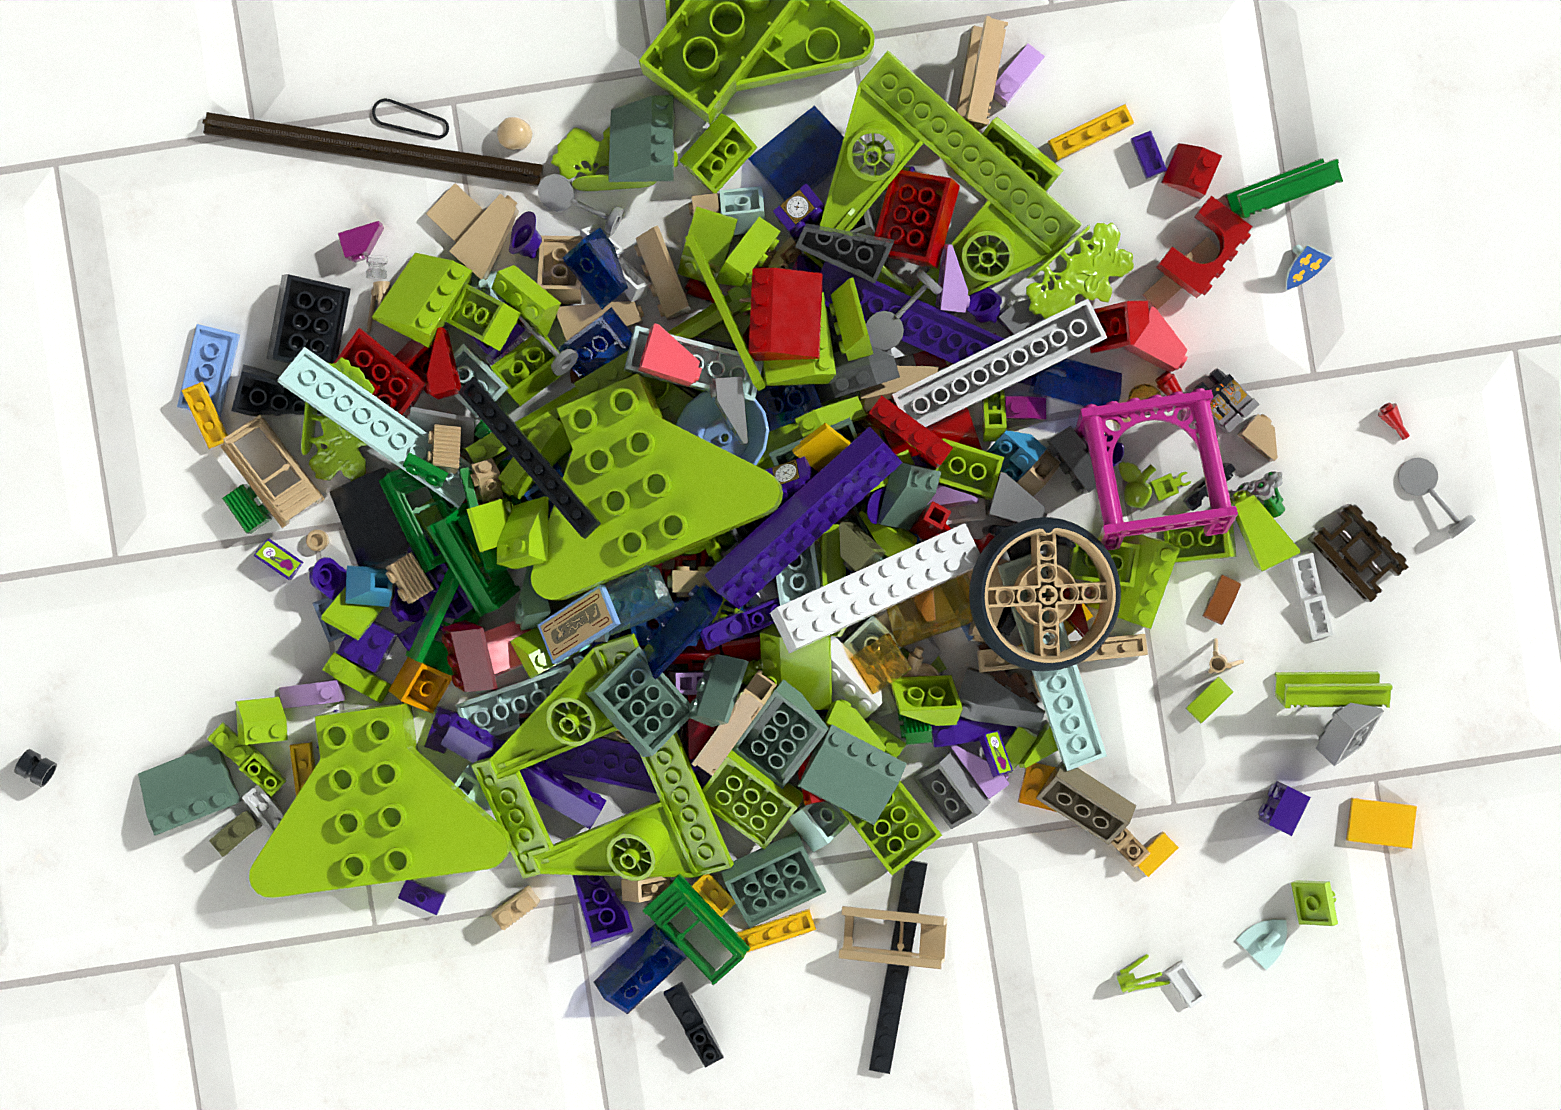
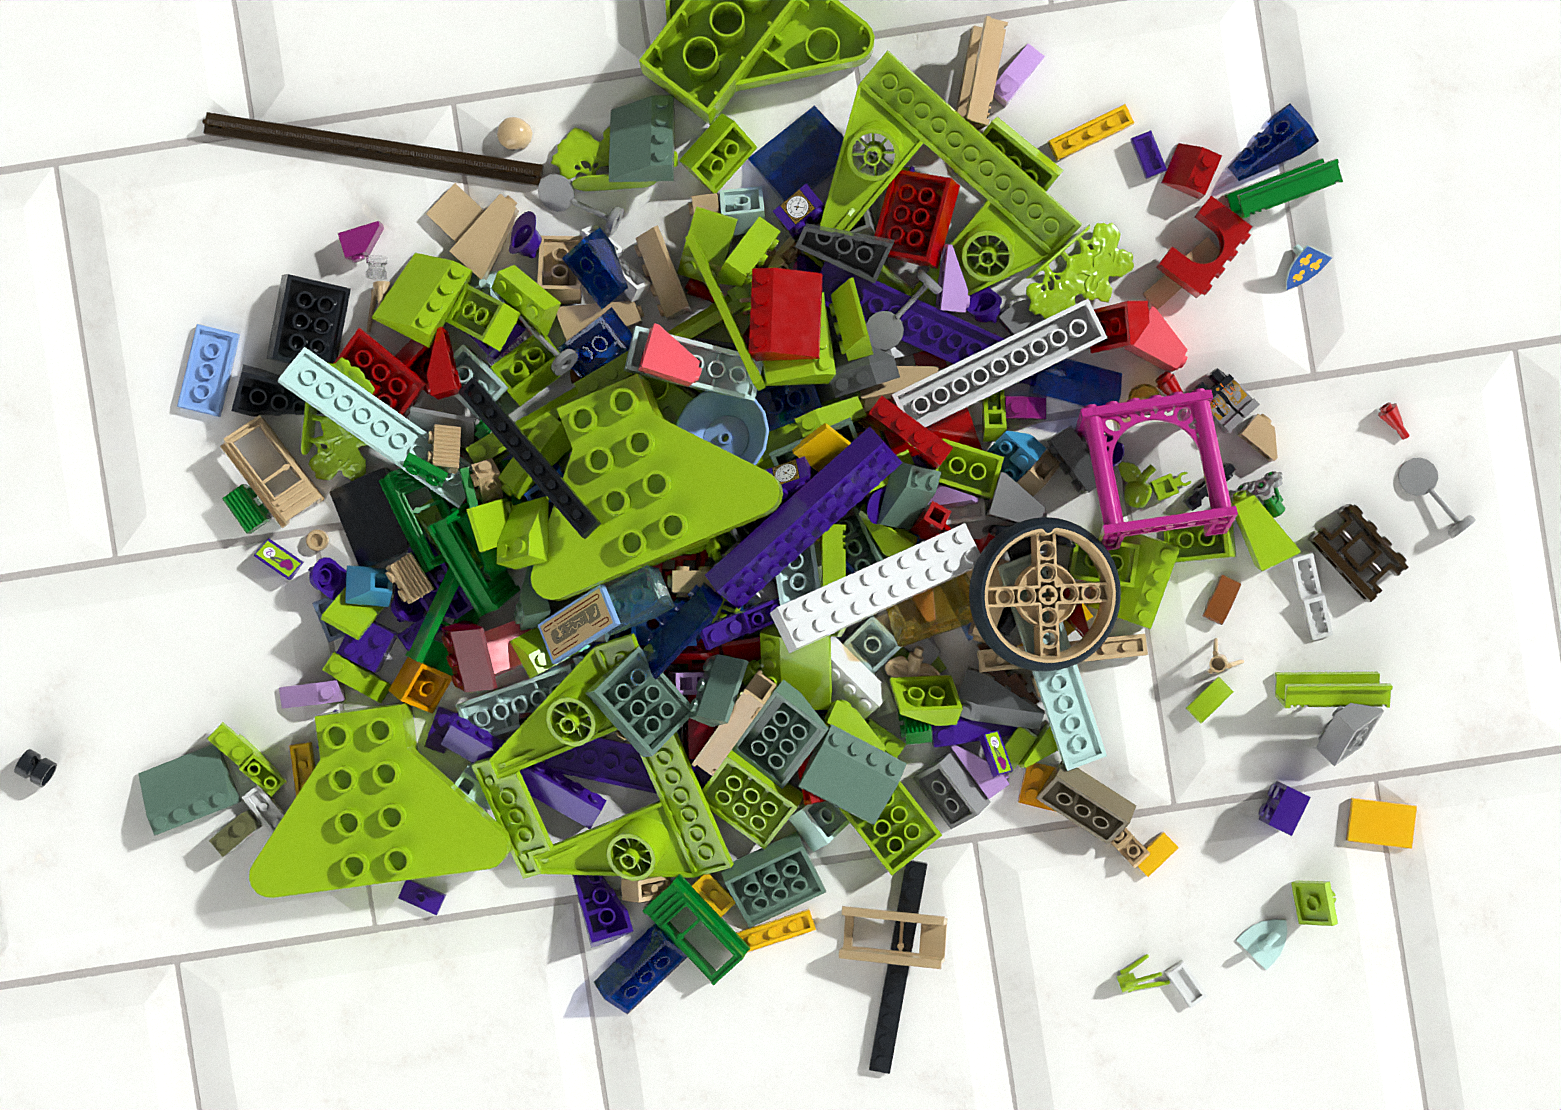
(205, 414): yellow tile -> none
(261, 721): lime slope -> none
(407, 129): black piece -> none
(515, 907): tan brick -> none
(694, 1024): black slope -> none
(730, 401): light grey slope -> none
(858, 547): olive slope -> none
(881, 663): clear yellow slope -> none
(1282, 140): none -> clear blue wedge

